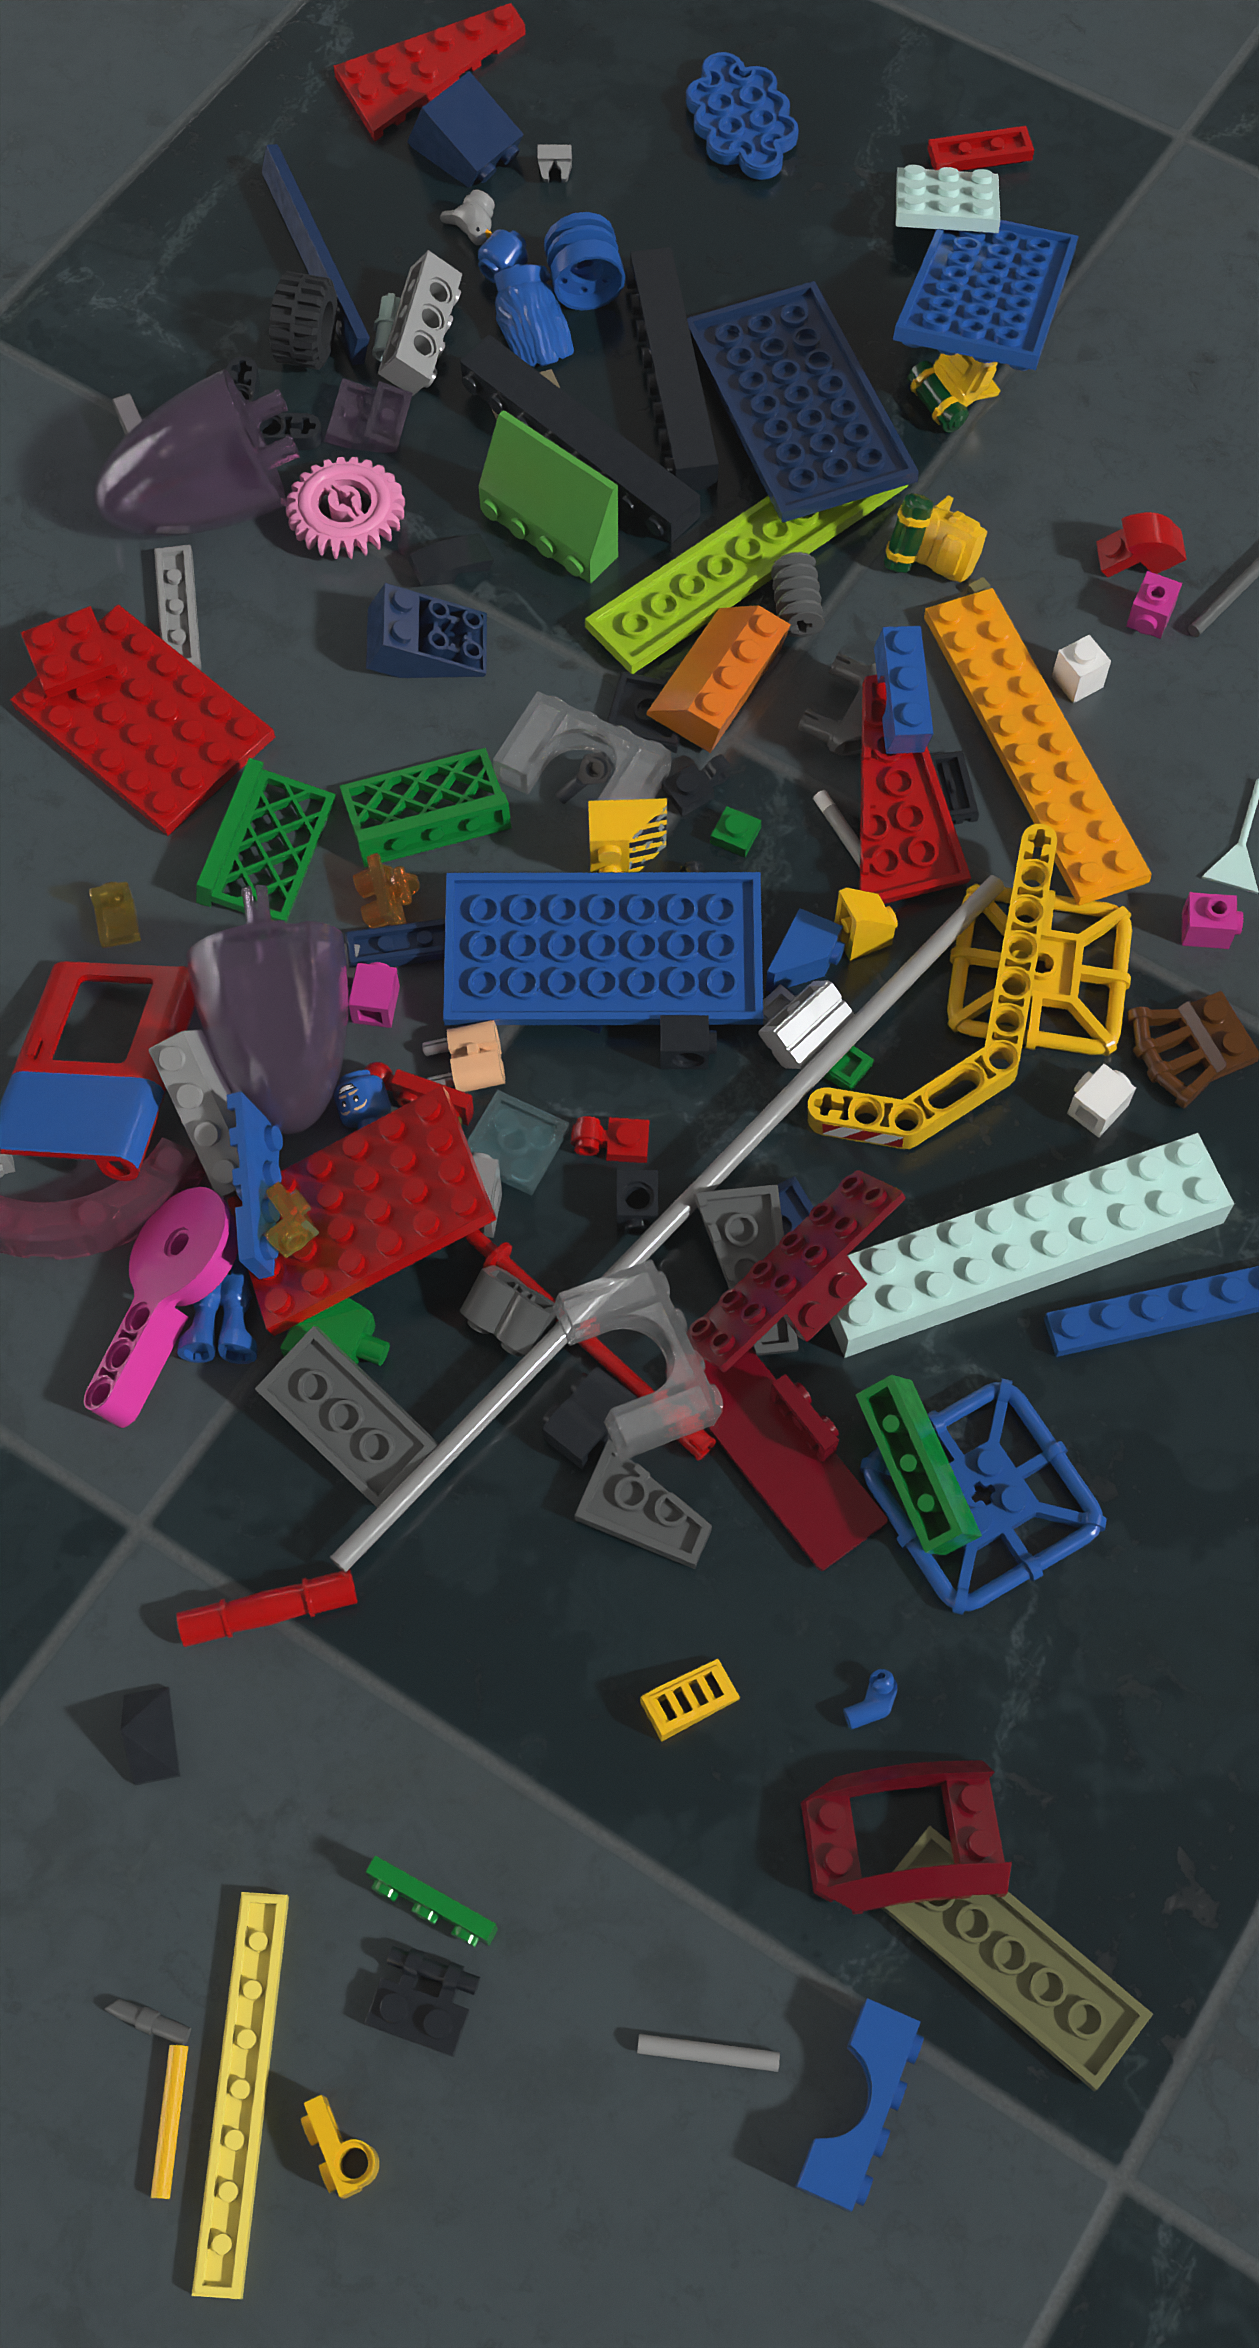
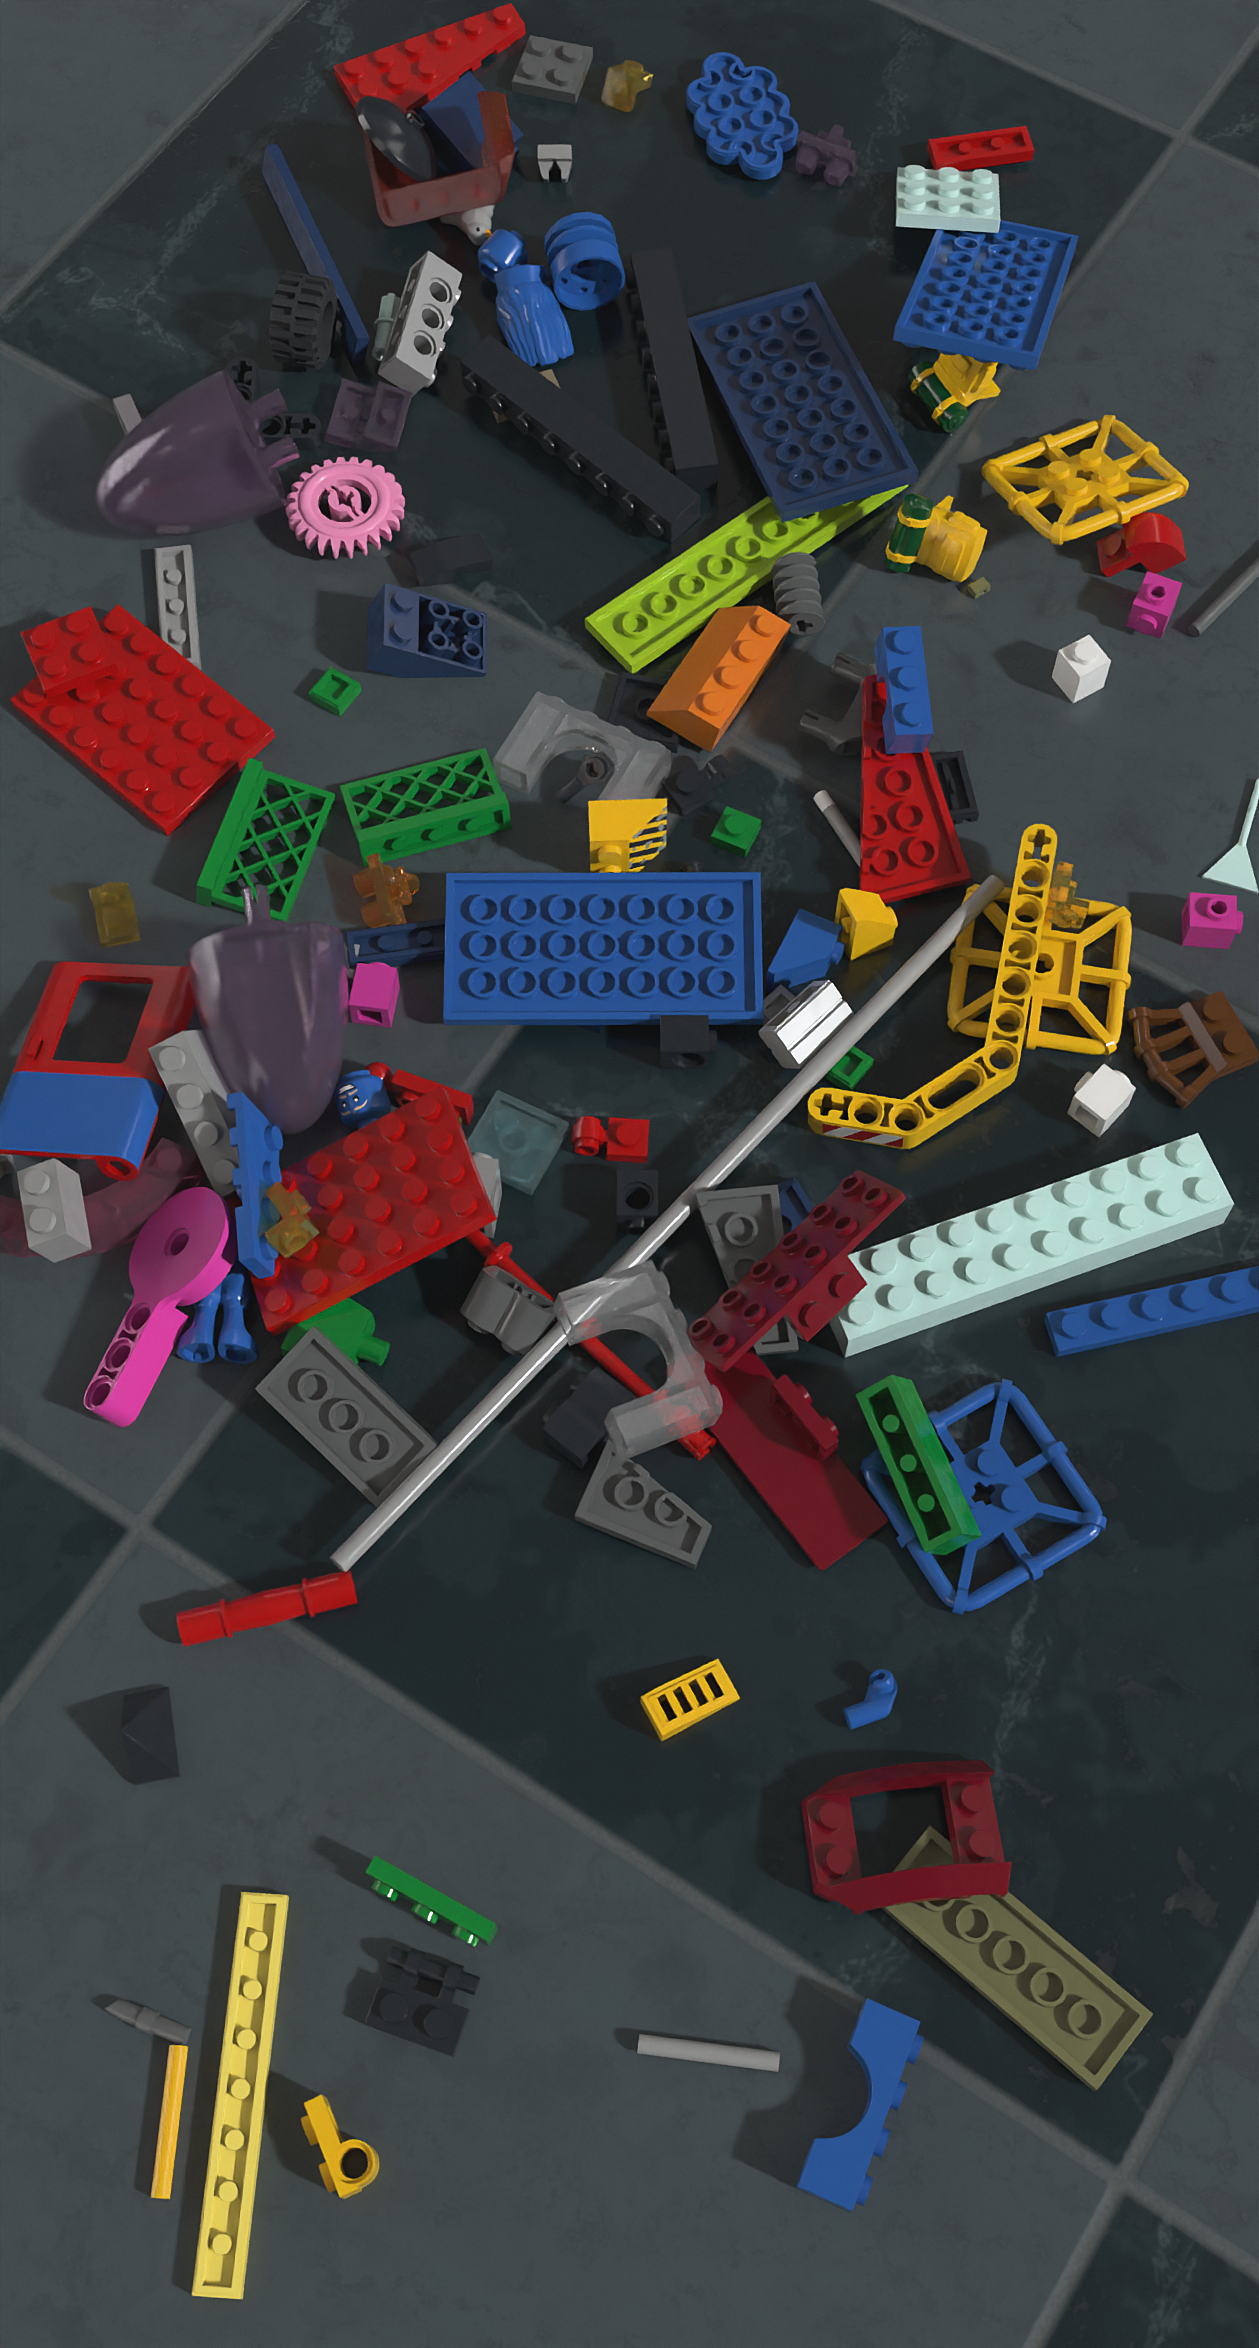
(53, 1210): none -> light grey brick
(335, 691): none -> green tile
(398, 136): none -> black dish
(408, 201): none -> clear red windscreen
(474, 1057): light nougat piece -> none
(550, 499): bright green slope -> none
(552, 69): none -> dark grey plate
(623, 84): none -> clear yellow bracket
(829, 150): none -> clear purple hips
(1037, 746): light orange plate -> none
(1061, 905): none -> clear yellow bracket
(1084, 480): none -> yellow plate

